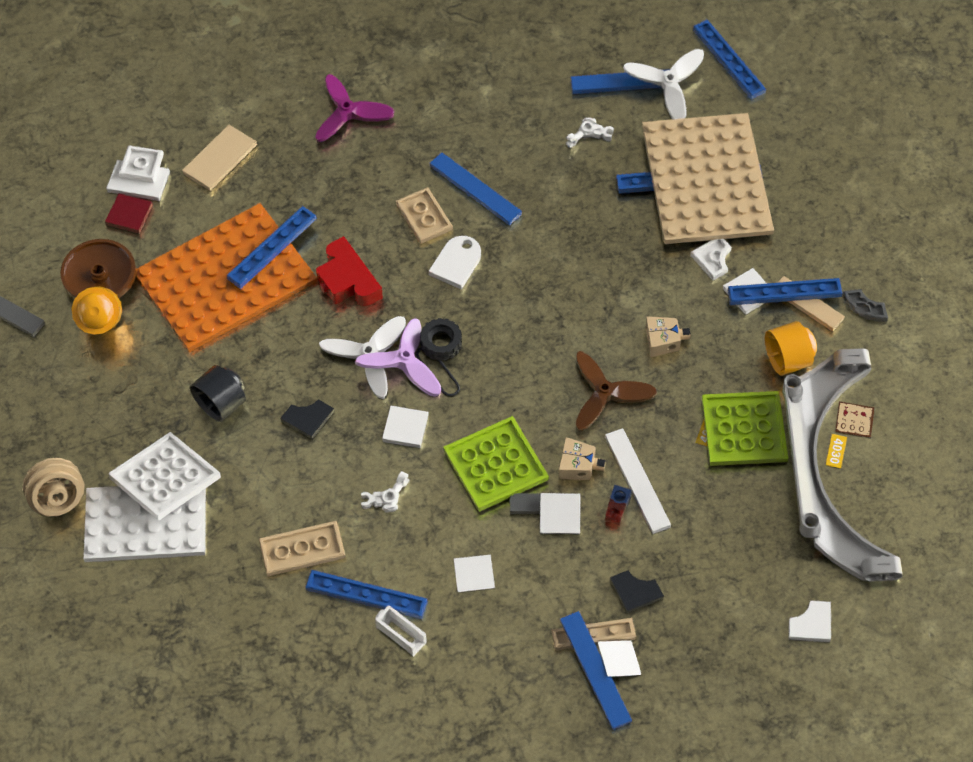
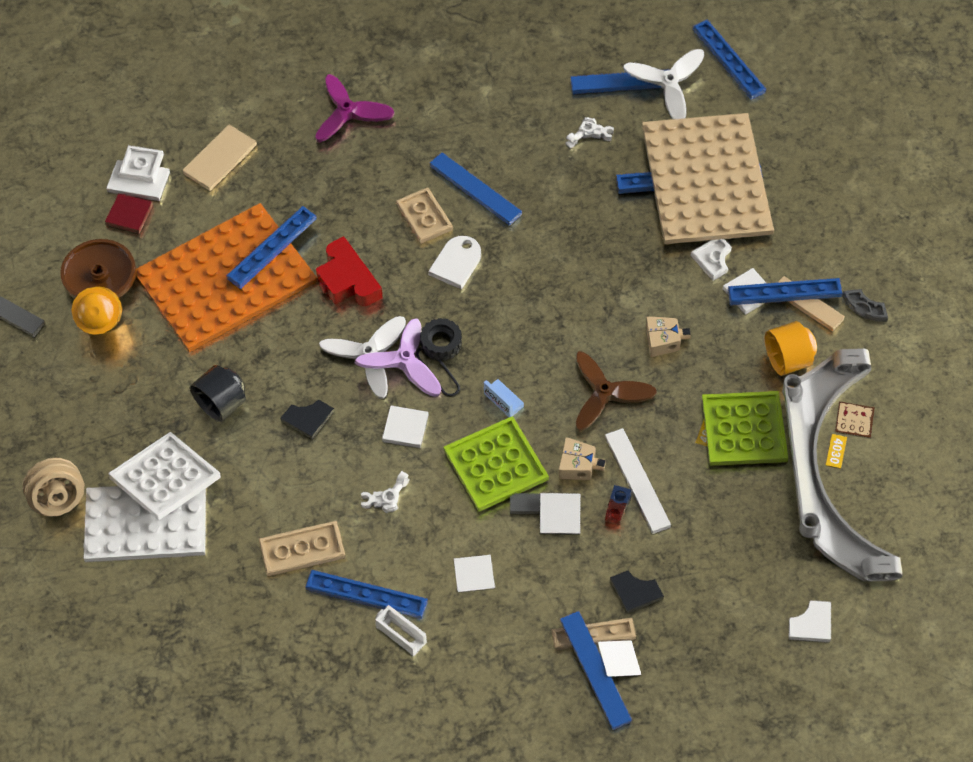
(503, 397): none -> light blue panel

